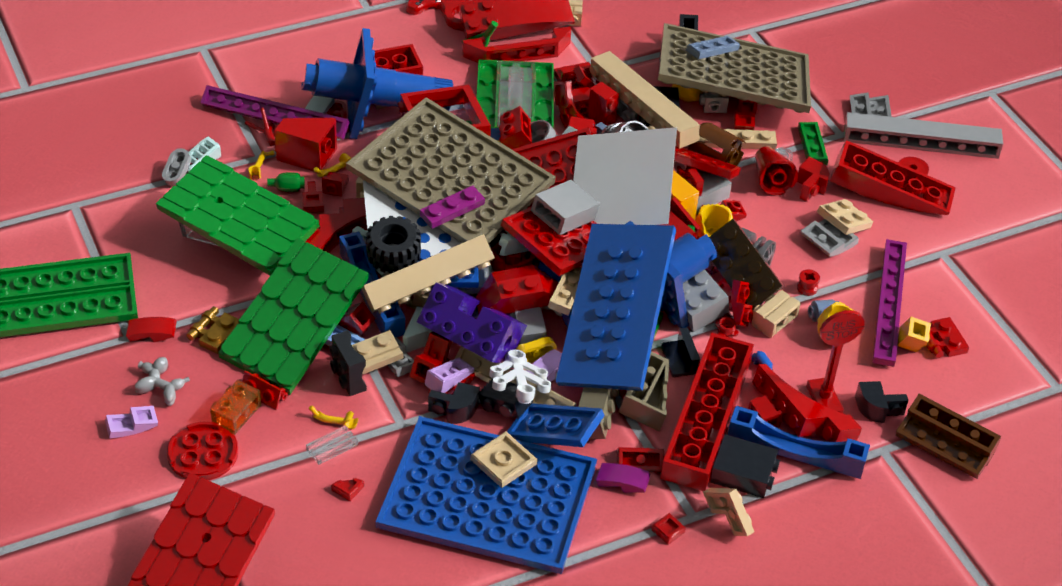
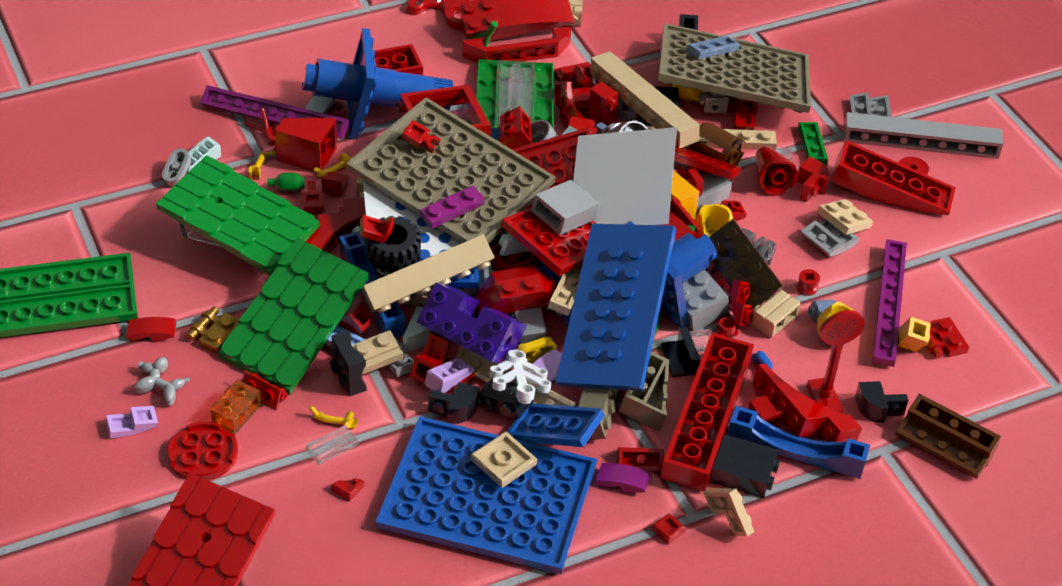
(376, 229): none -> red plate
(419, 135): none -> red plate
(700, 339): none -> clear tile

